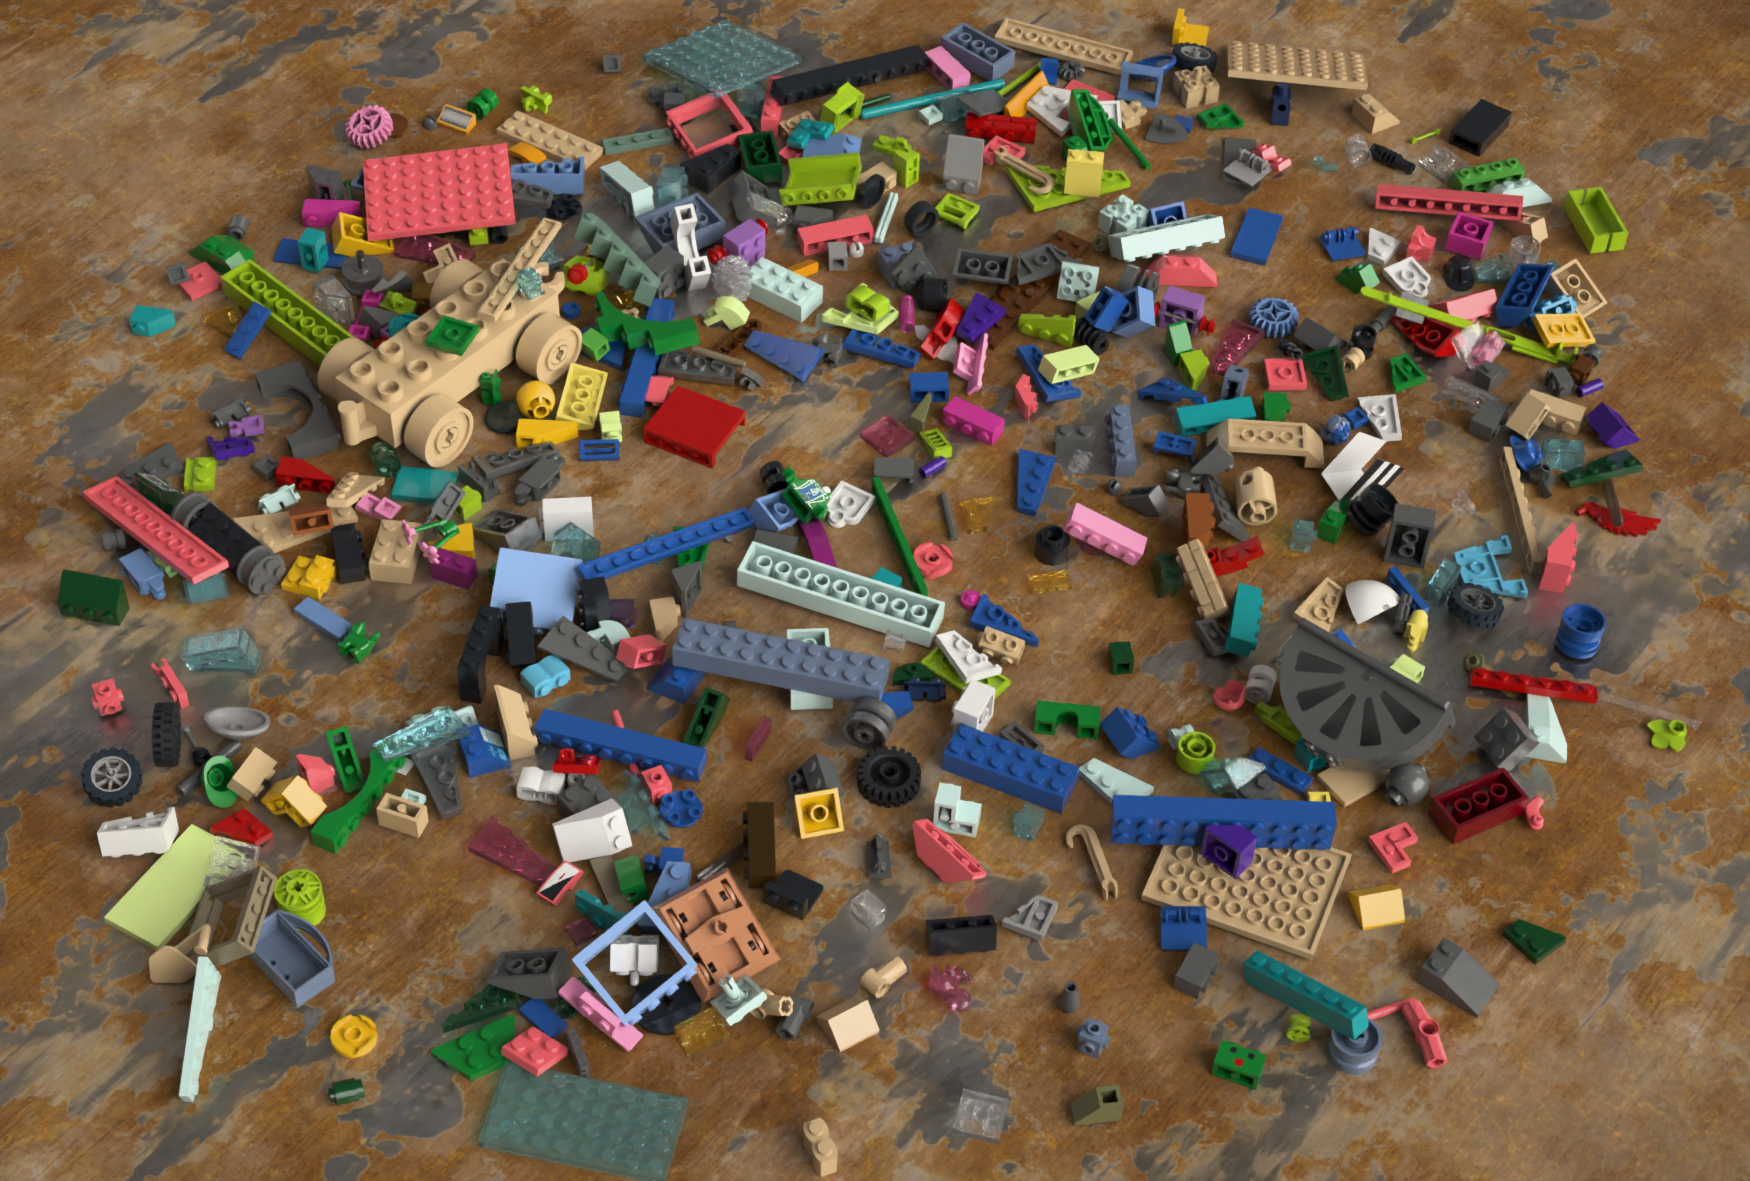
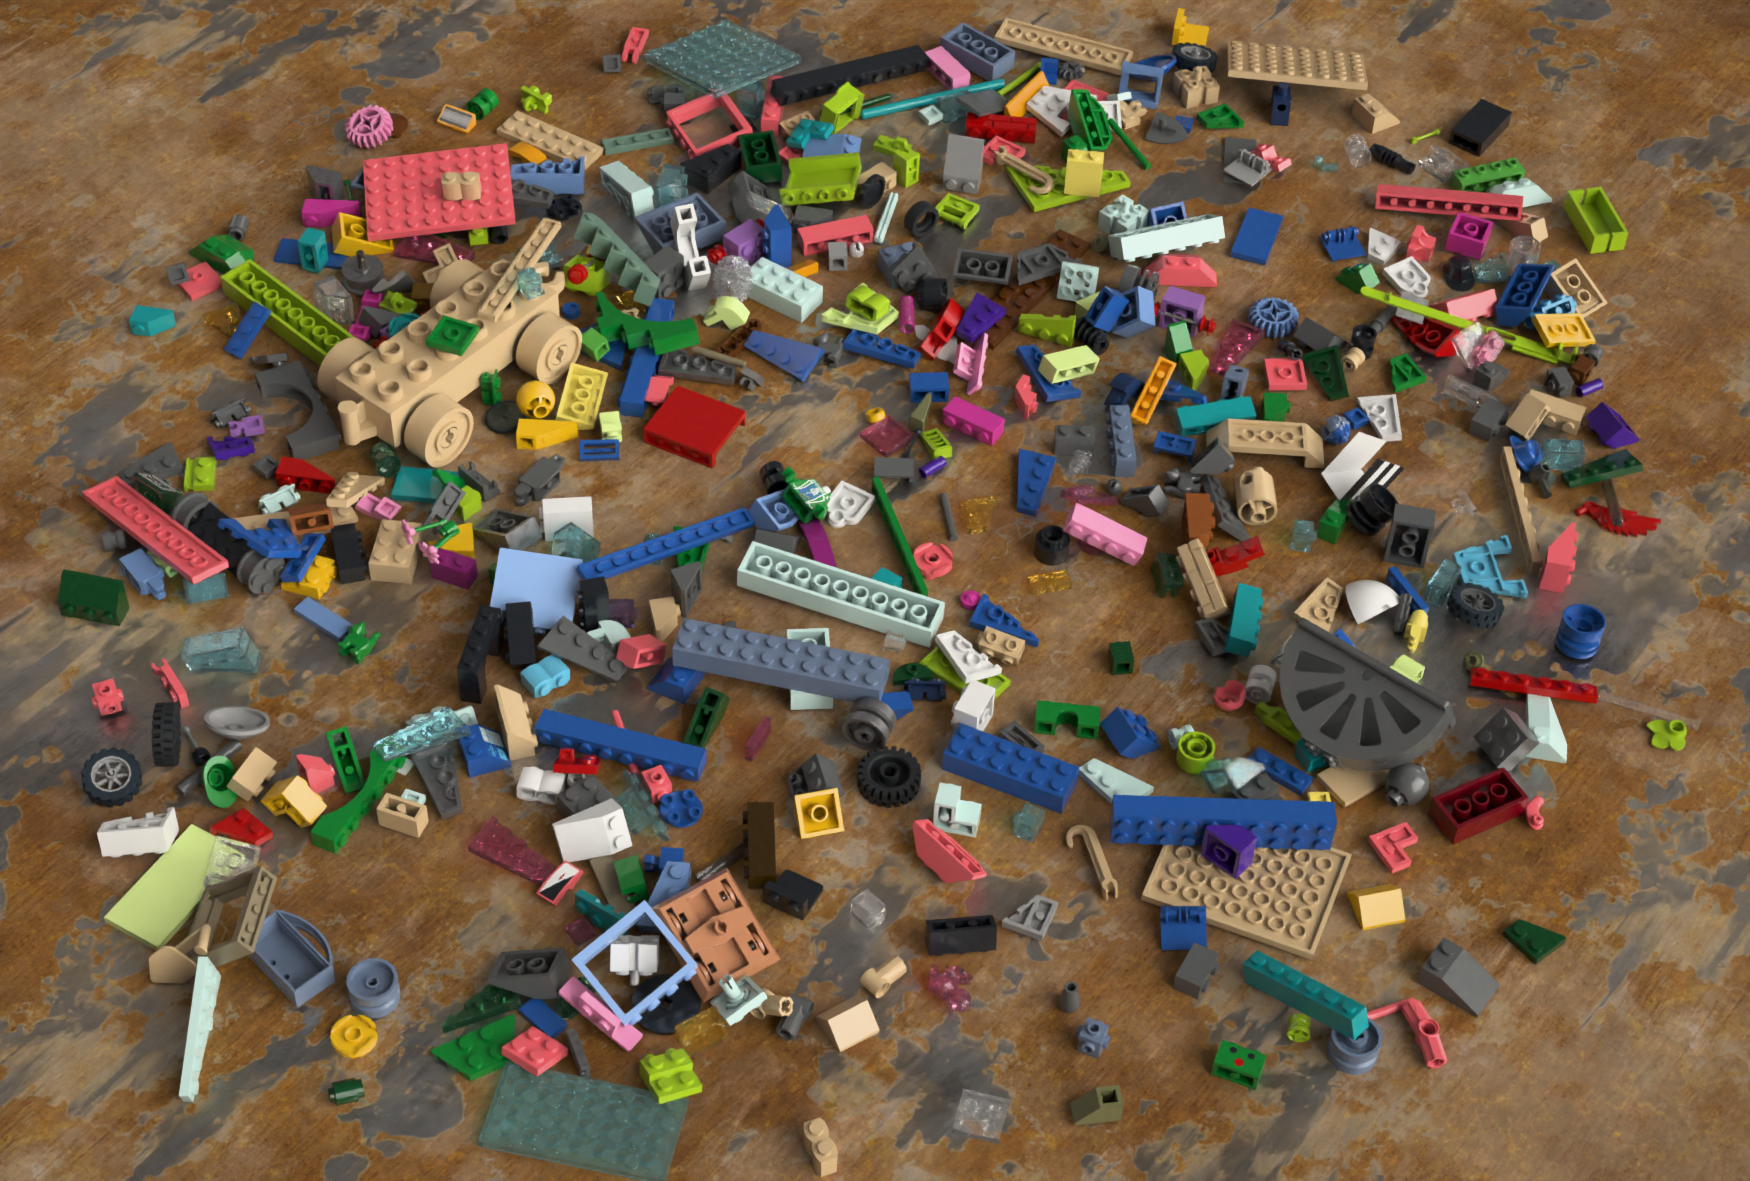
(272, 543): none -> blue wing
(276, 359): none -> dark grey wing
(297, 567): none -> blue plate
(301, 895): lime wheel -> none
(373, 988): none -> sand blue wheel
(429, 122): dark grey hinge -> none
(445, 477): none -> green tile
(461, 186): none -> tan brick
(514, 460): dark grey wing -> none
(635, 44): none -> coral hinge
(669, 1075): none -> lime plate
(777, 238): none -> blue slope
(875, 414): none -> yellow tile
(879, 857): dark grey hinge -> none
(917, 432): none -> black hinge
(1086, 494): none -> clear pink wing
(1121, 96): none -> light aqua tile
(1124, 387): none -> dark blue brick
(1152, 391): none -> light orange slope

